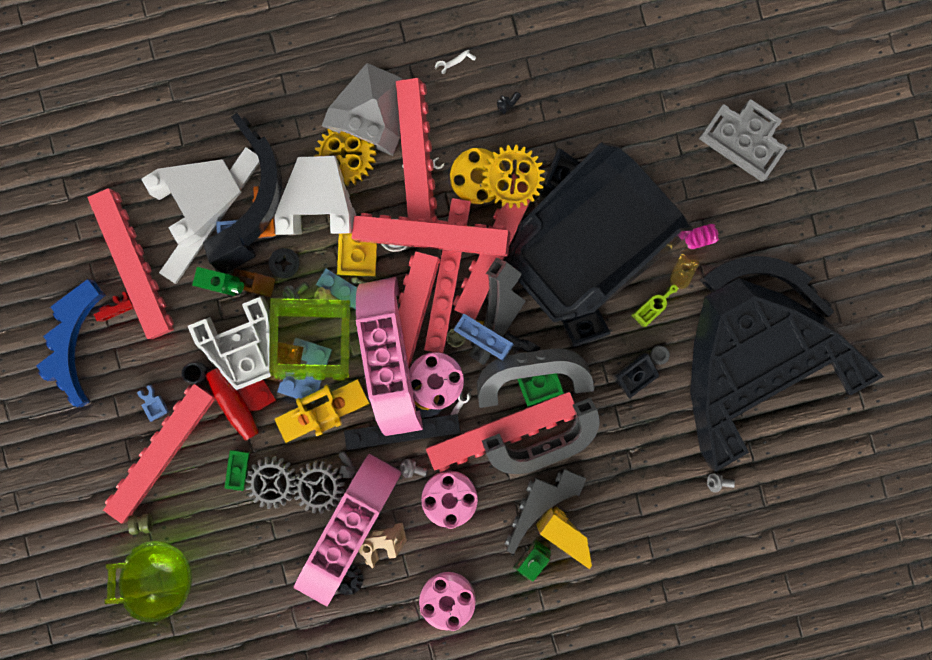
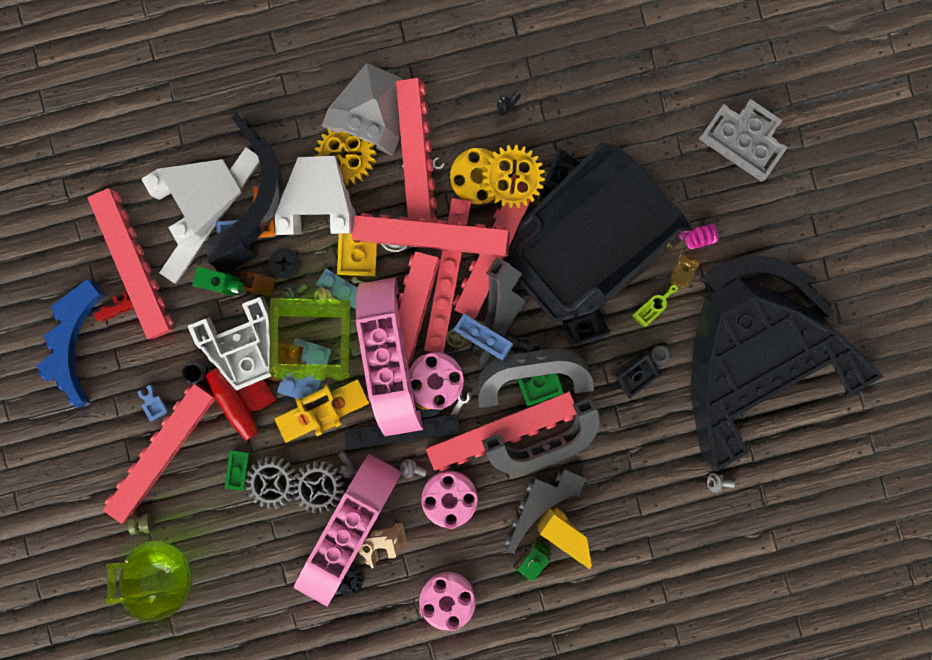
(461, 57): white piece -> none

